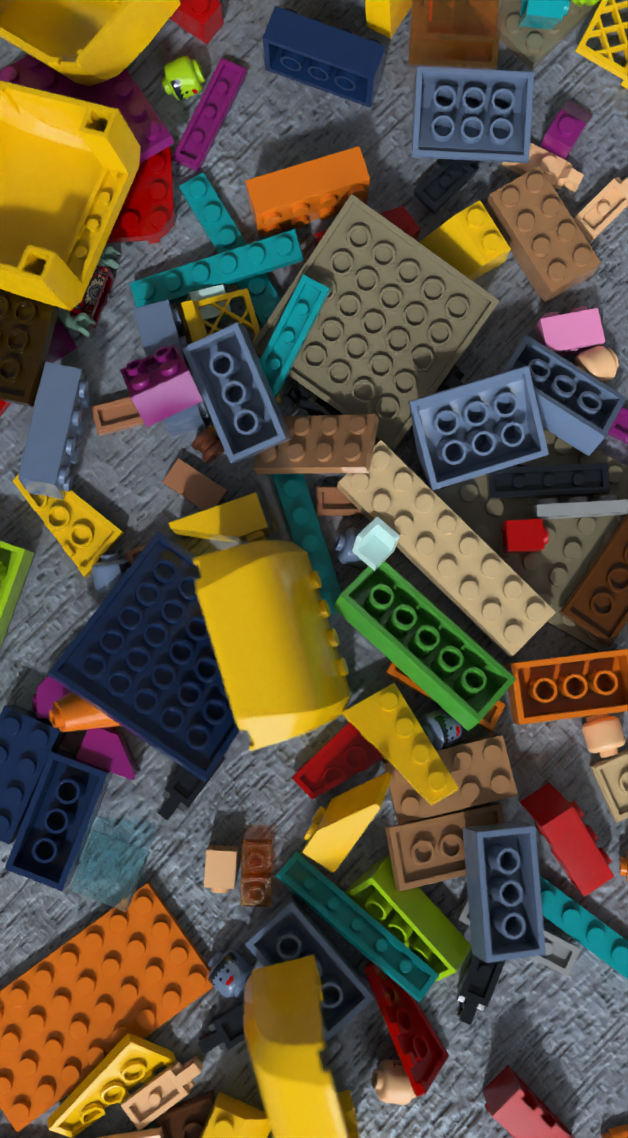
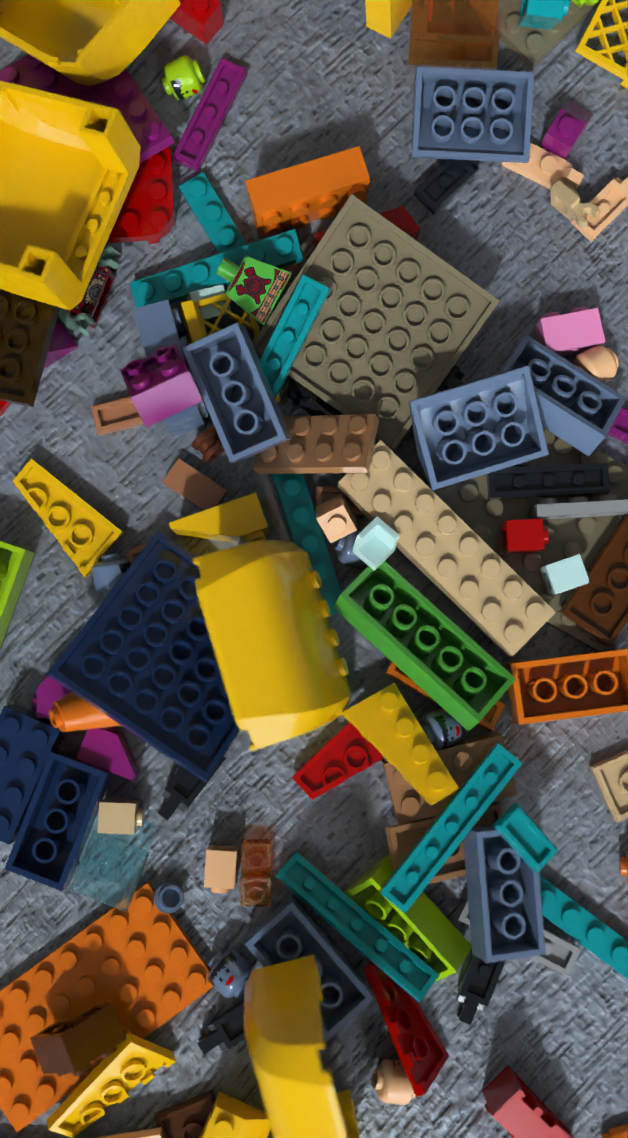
(55, 431): sand blue brick -> none
(74, 1044): none -> reddish brown brick
(120, 816): none -> tan brick
(161, 1092): light nougat hinge -> none
(168, 897): none -> sand blue plate
(254, 285): none -> torso
(323, 56): dark blue brick -> none
(336, 518): none -> light nougat brick
(343, 821): yellow slope -> none
(450, 827): none -> teal plate
(469, 242): yellow slope -> none
(525, 837): none -> teal tile
(542, 234): medium nougat brick -> none
(564, 575): none -> light aqua panel
(568, 203): none -> tan plate
(569, 838): red wedge -> none
(603, 734): light nougat head -> none

